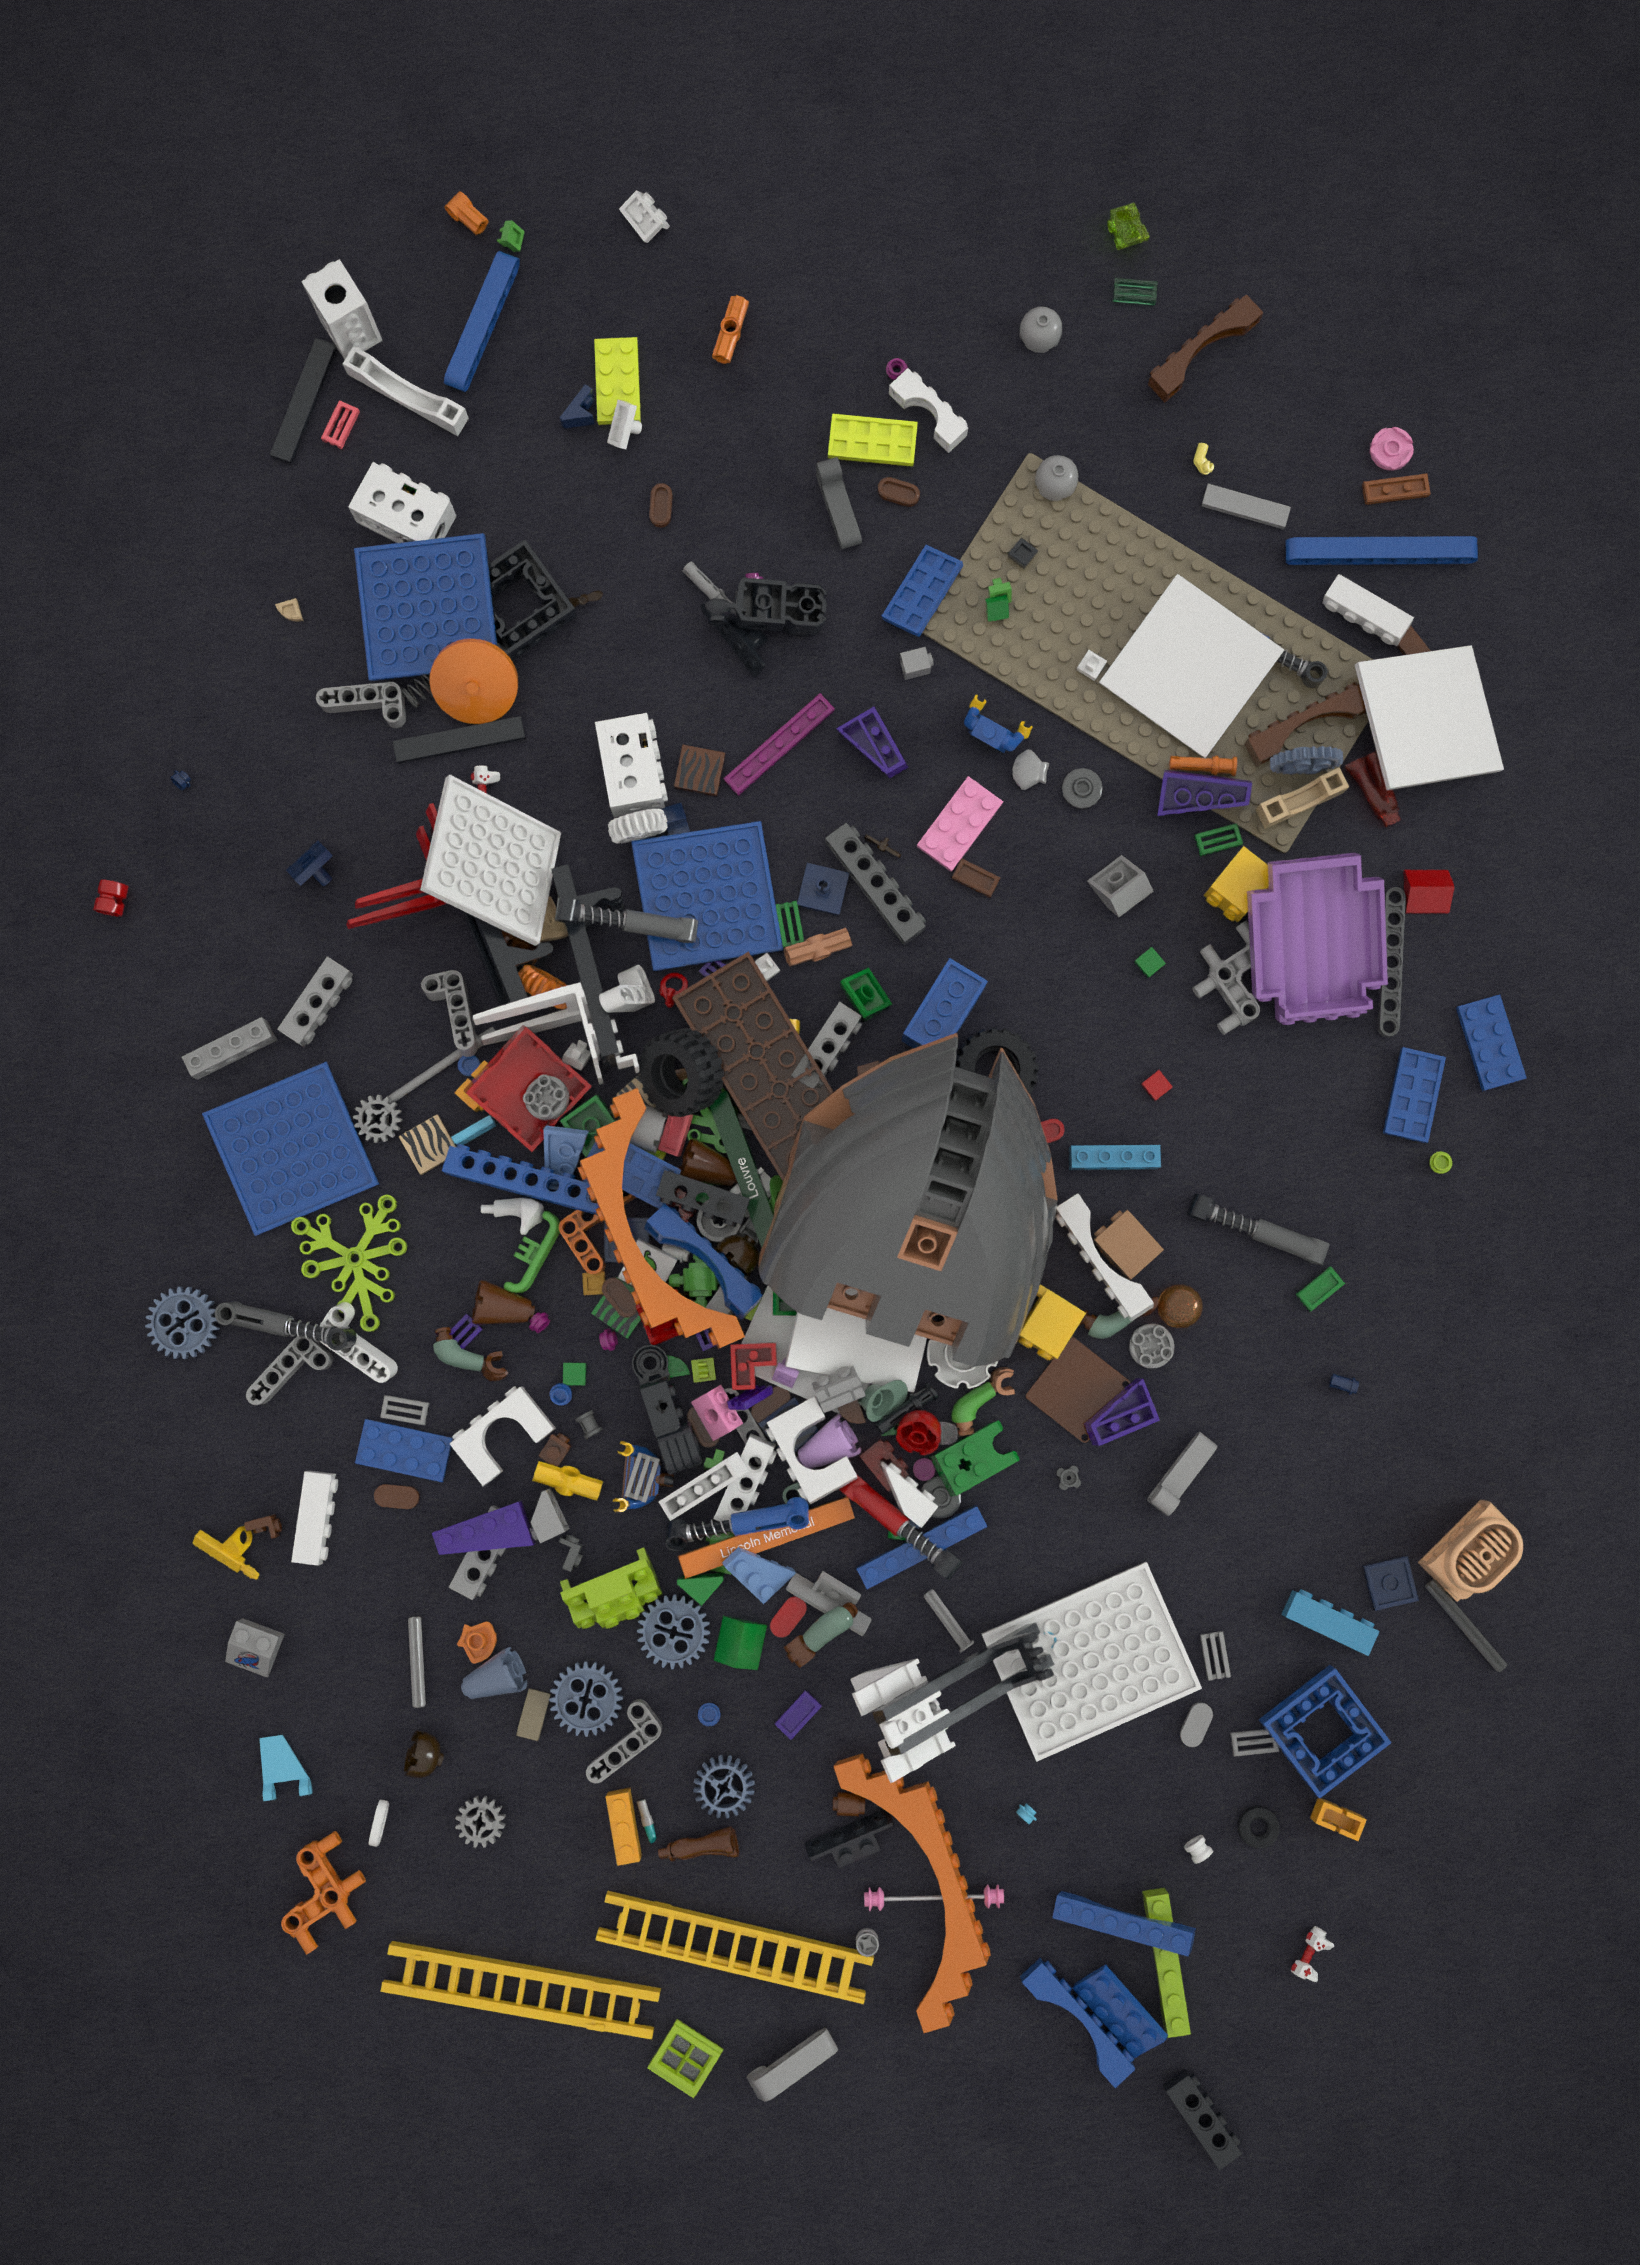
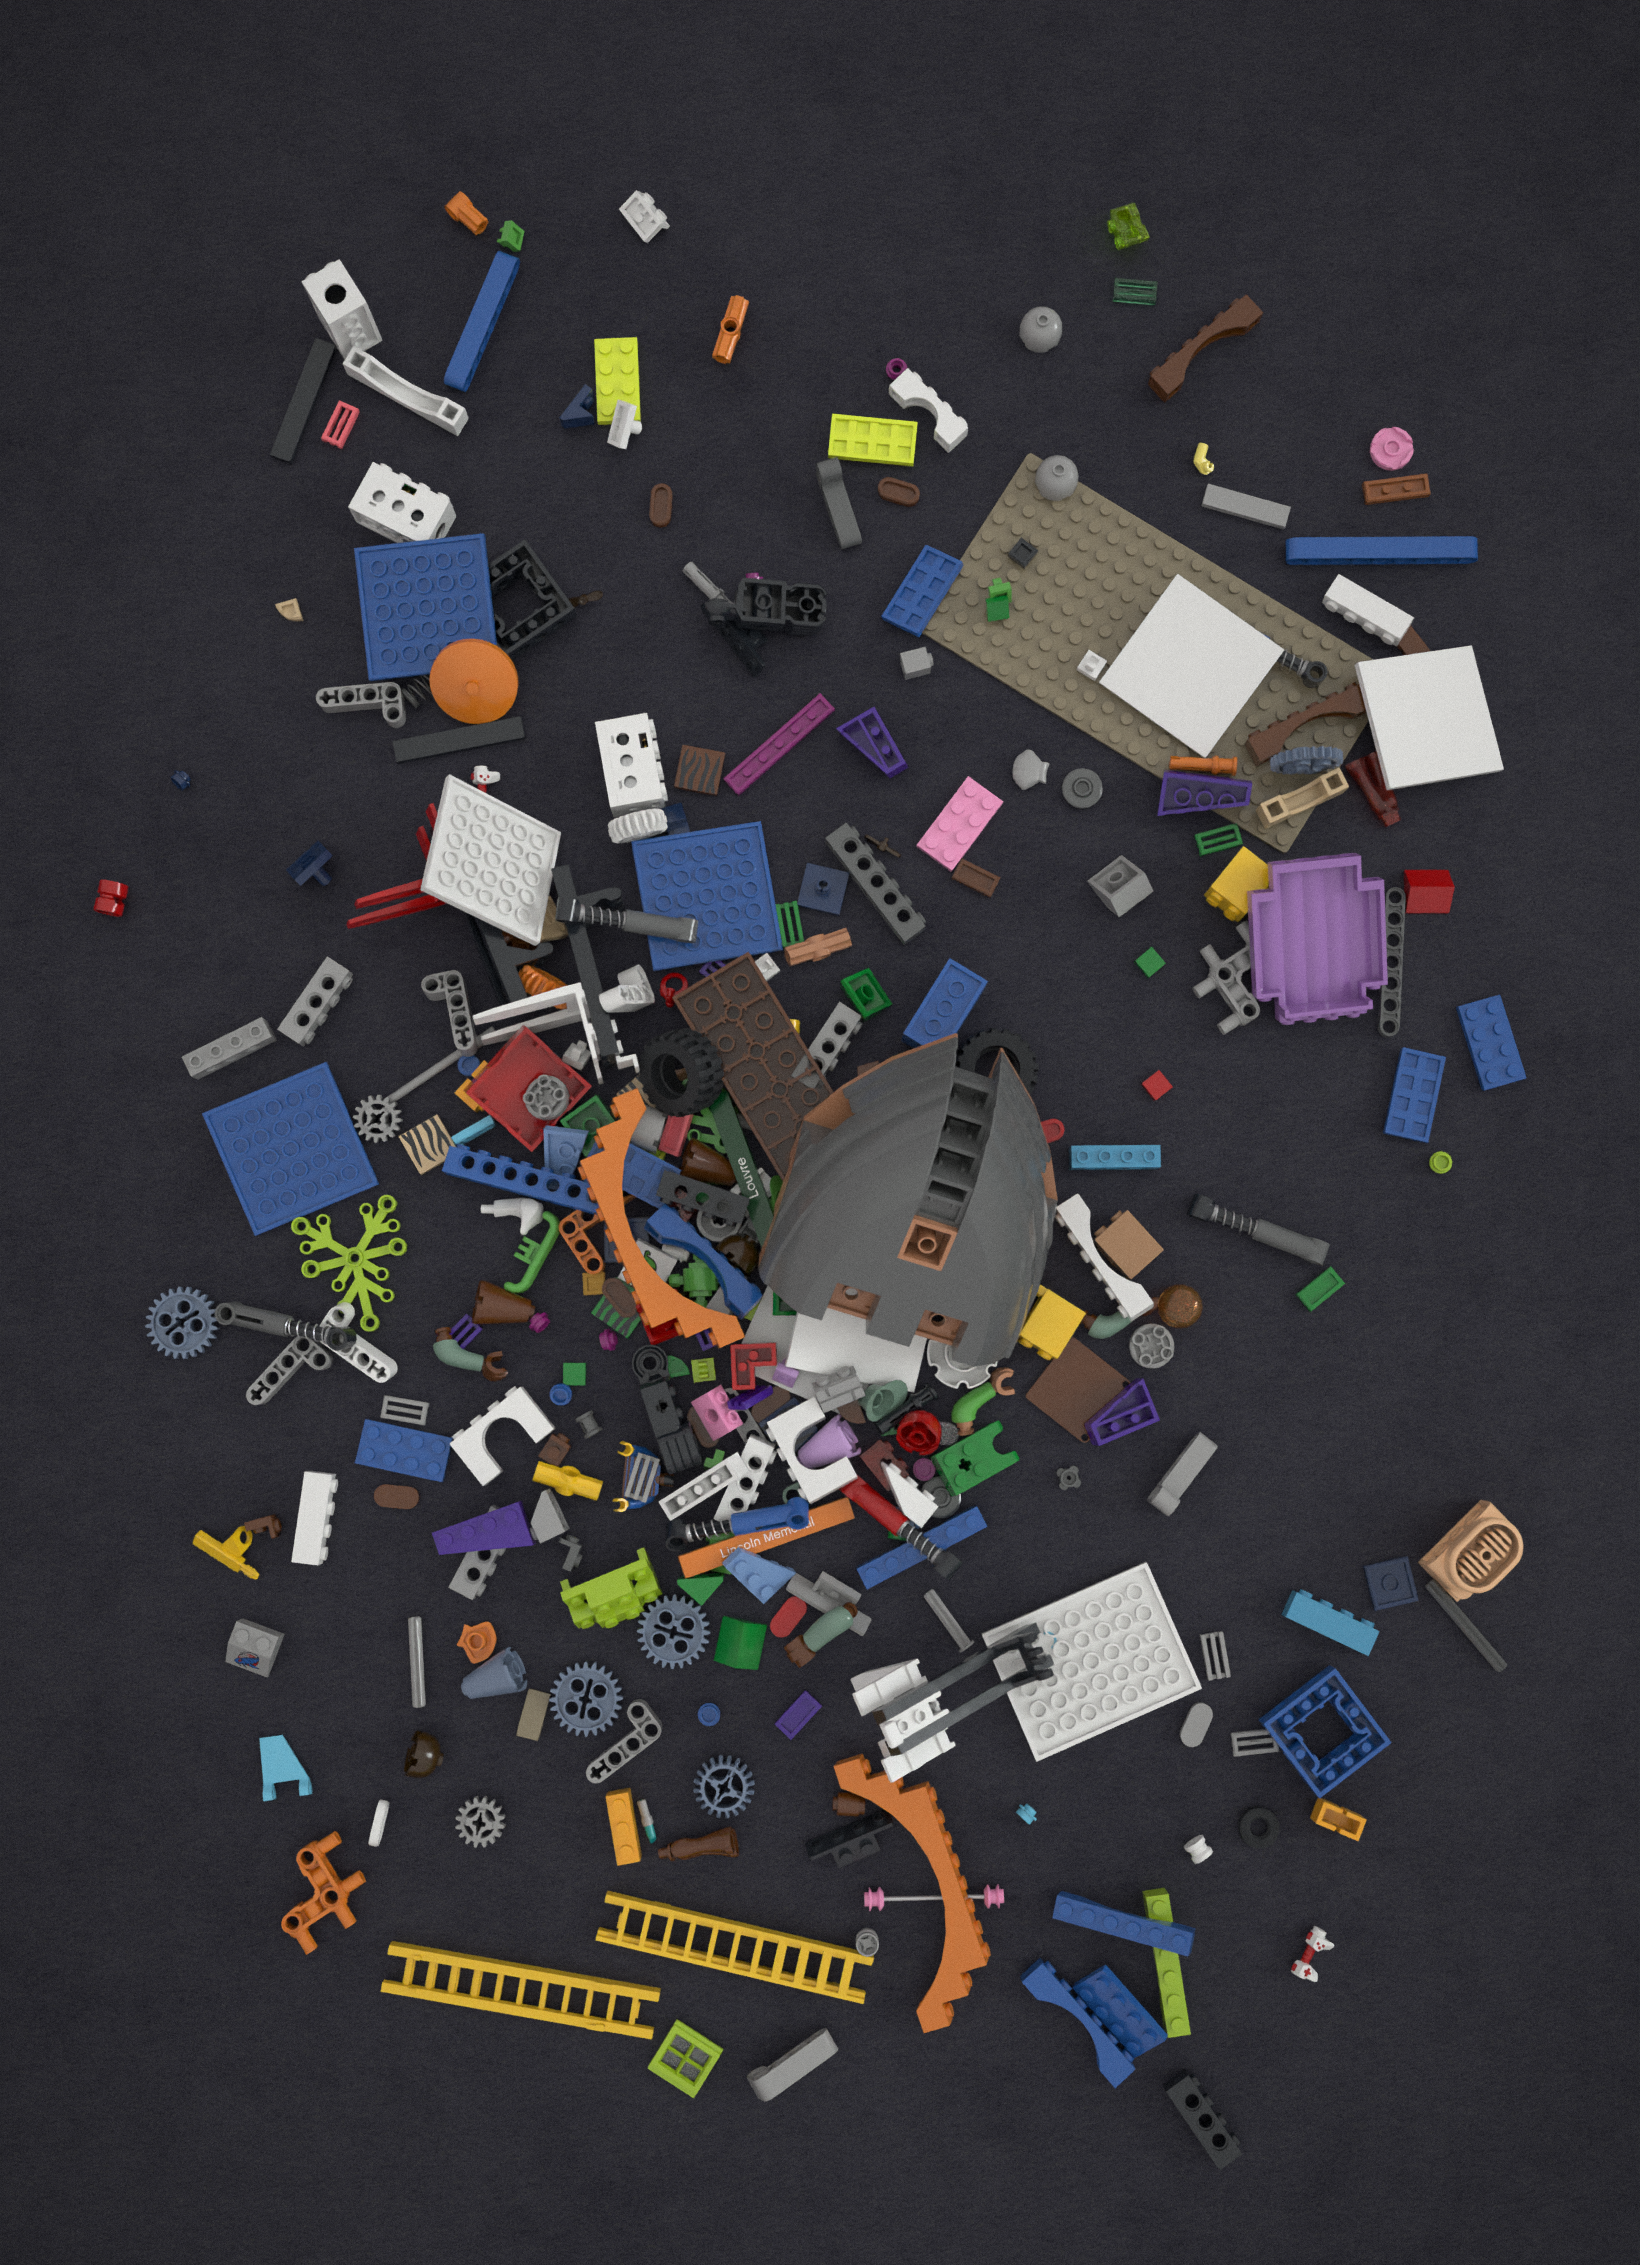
(991, 732): blue torso -> none
(1344, 1383): dark blue pin -> none

